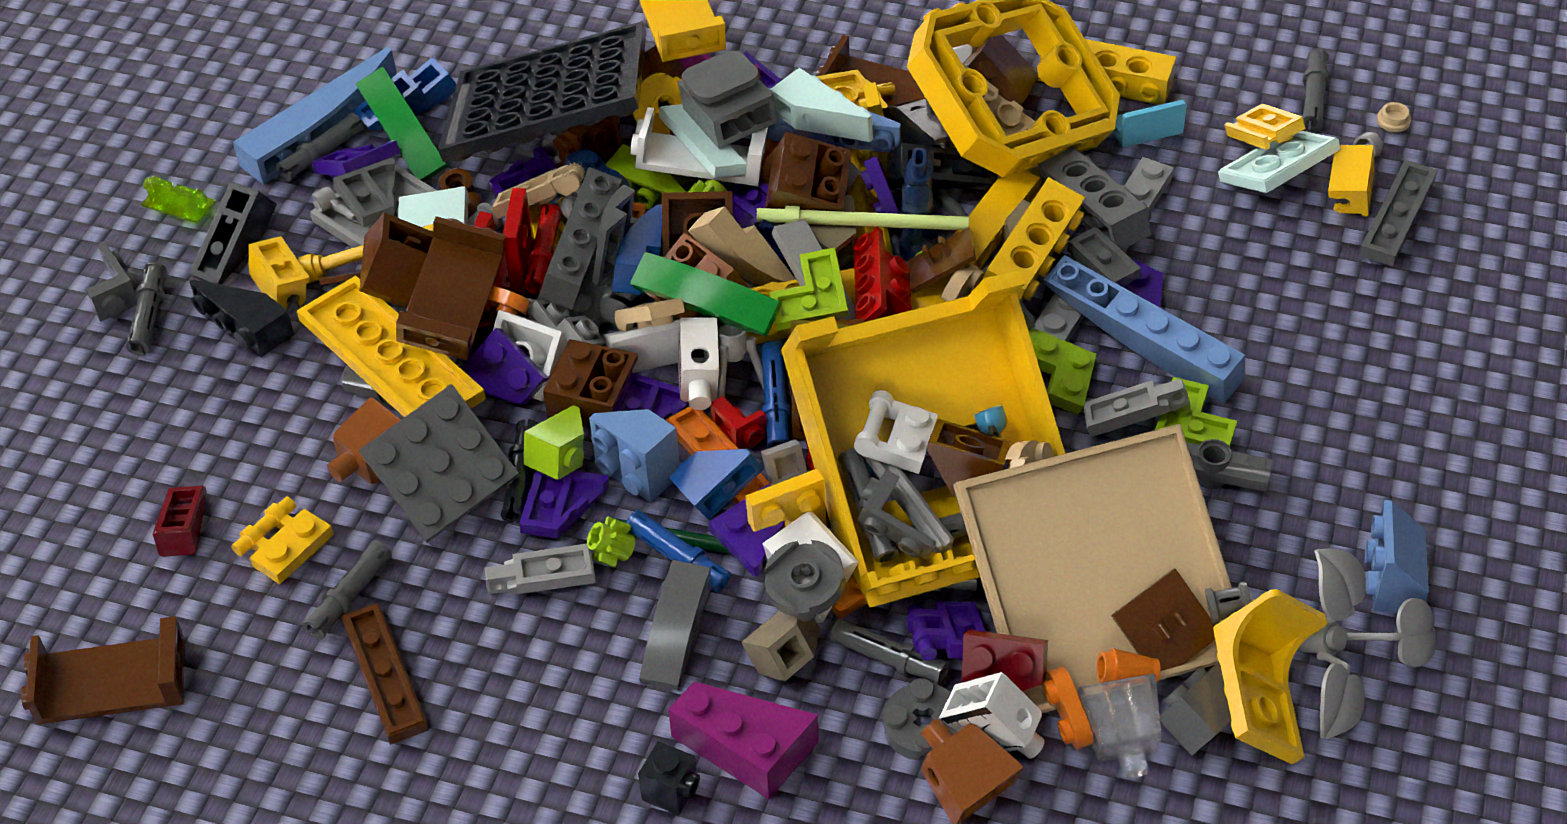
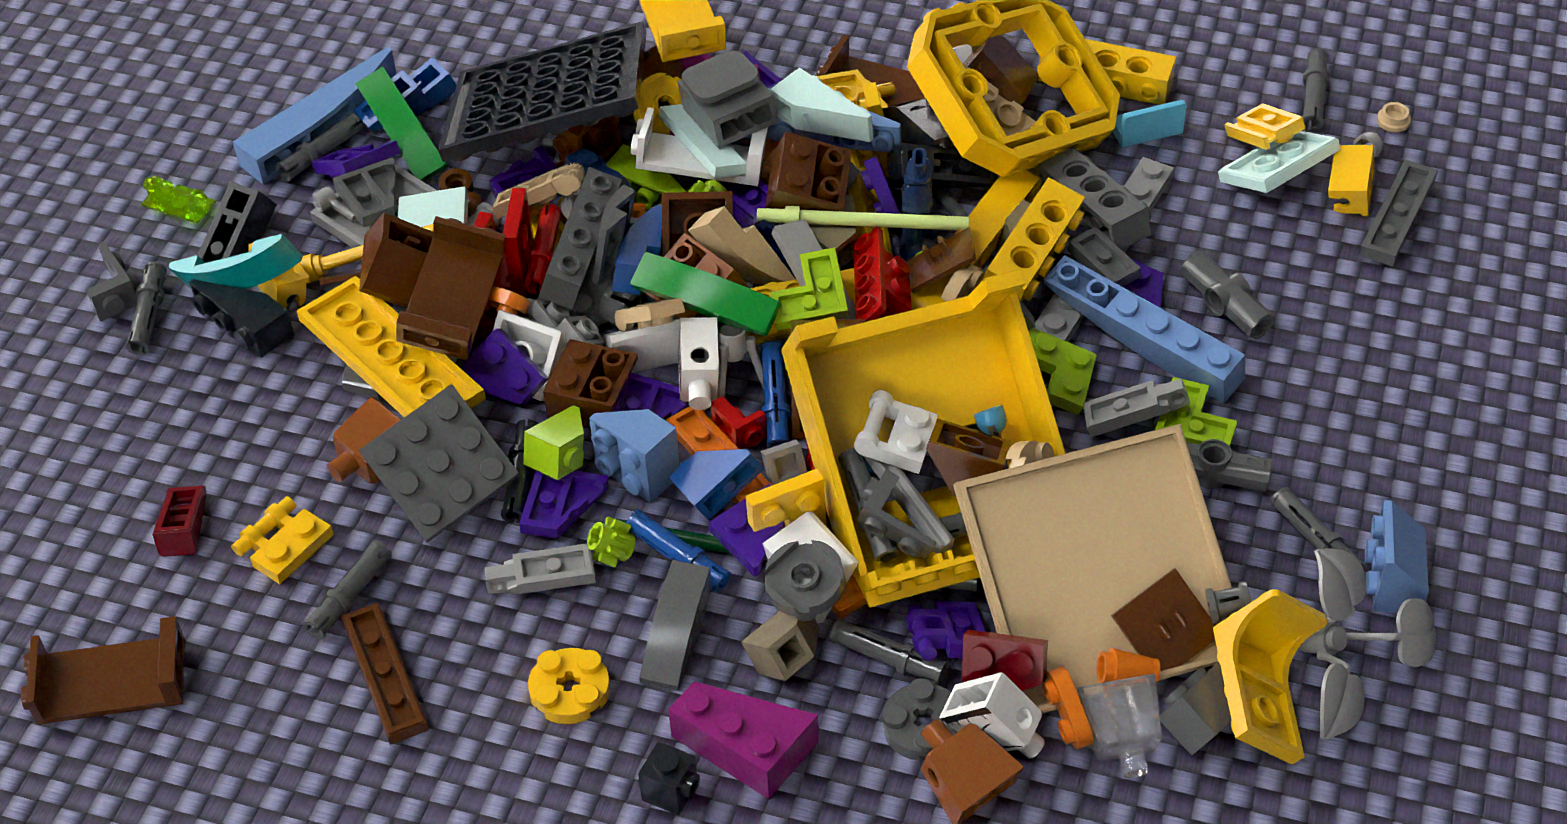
(265, 261): none -> teal slope
(565, 665): none -> yellow plate
(1227, 294): none -> dark grey piece
(1289, 505): none -> dark grey pin

